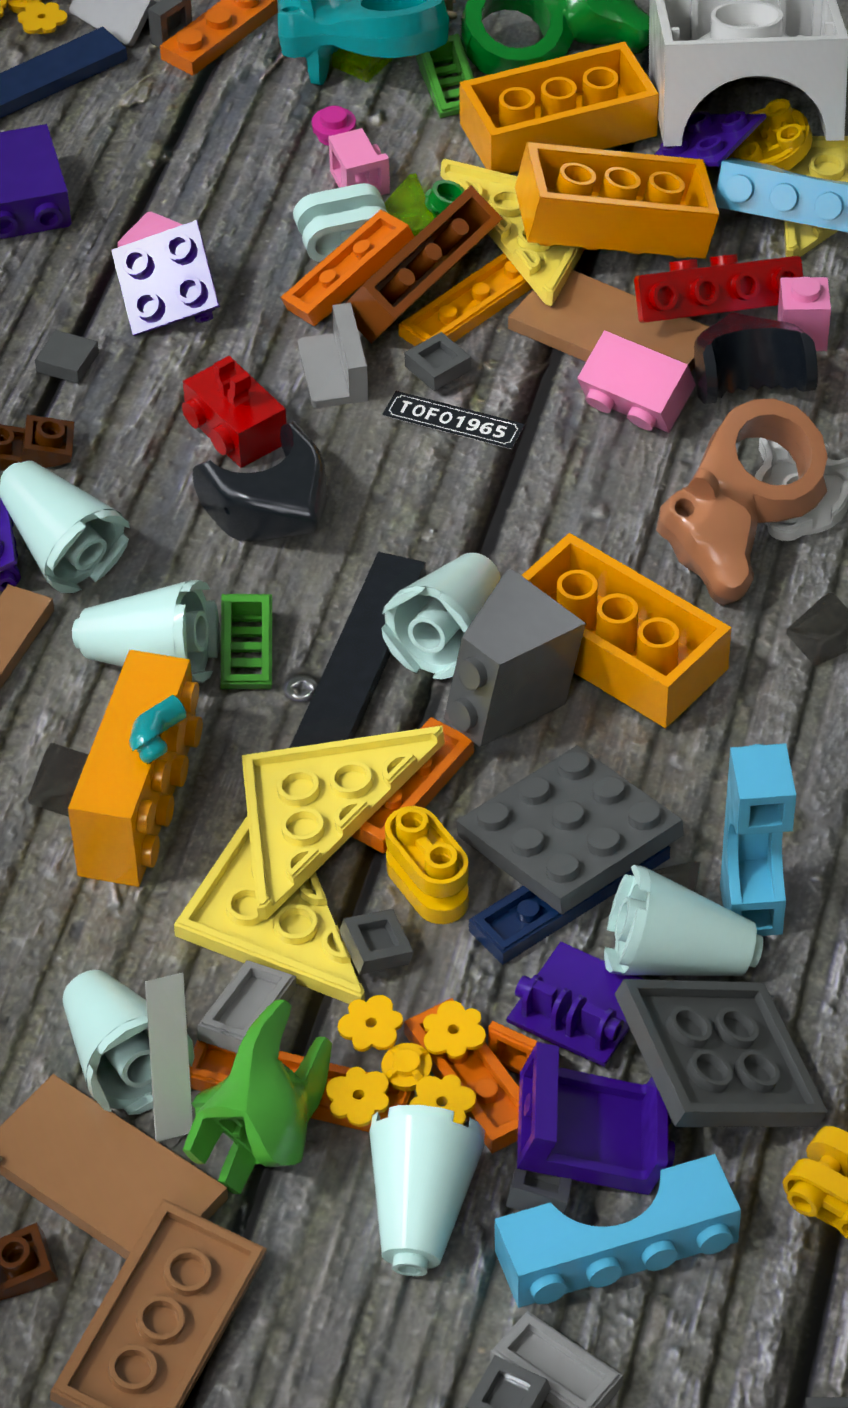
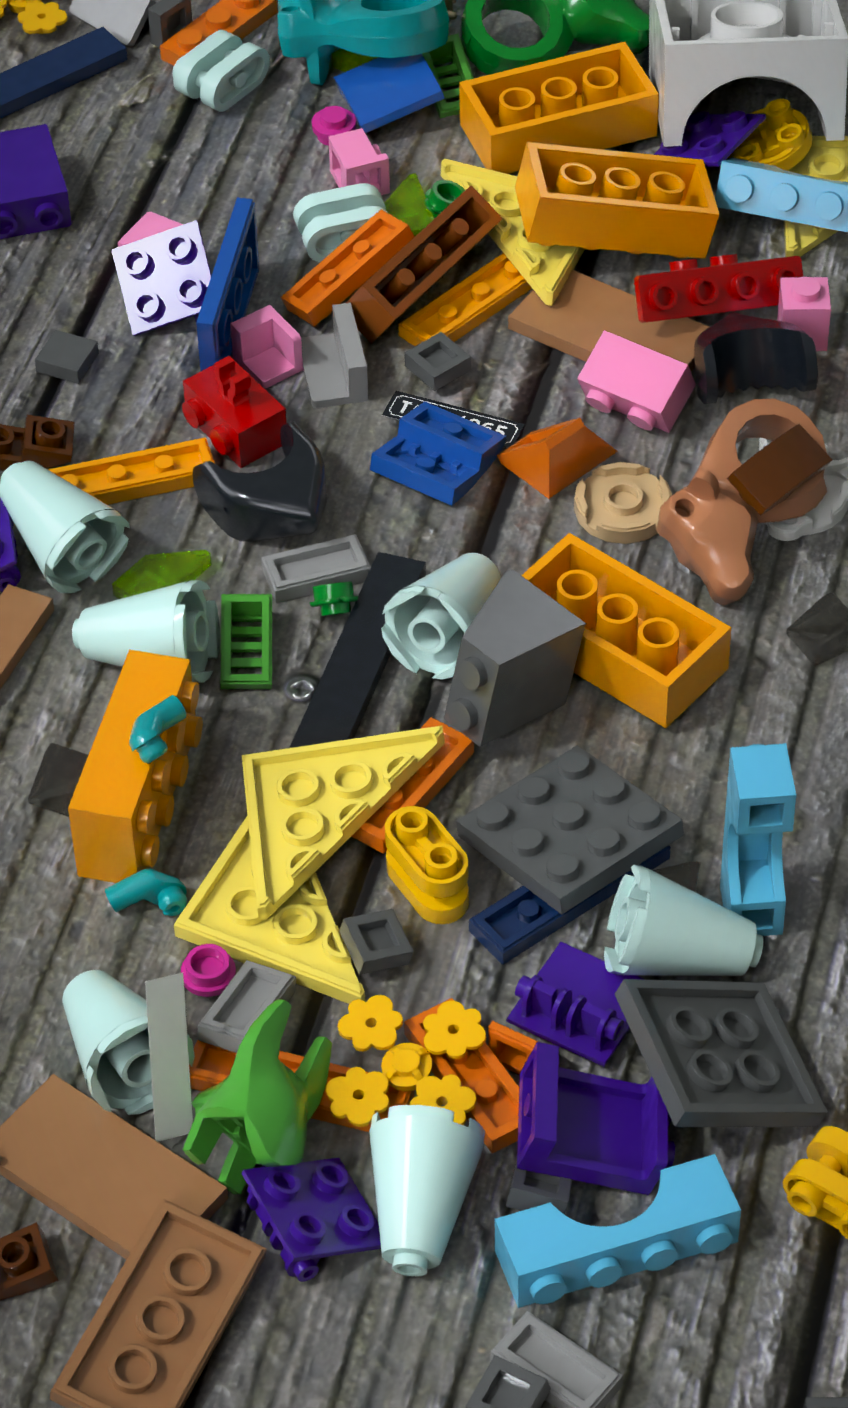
(138, 472): none -> light orange tile
(151, 886): none -> teal arm
(160, 571): none -> clear neon green tile
(207, 970): none -> dark pink plate
(221, 70): none -> light aqua brick
(229, 285): none -> blue tile
(266, 346): none -> bright pink panel
(296, 571): none -> light grey tile
(311, 1213): none -> dark purple hinge
(334, 598): none -> green plate
(388, 89): none -> blue slope
(438, 453): none -> blue slope
(556, 456): none -> orange slope
(620, 502): none -> tan tile
(779, 469): none -> reddish brown slope

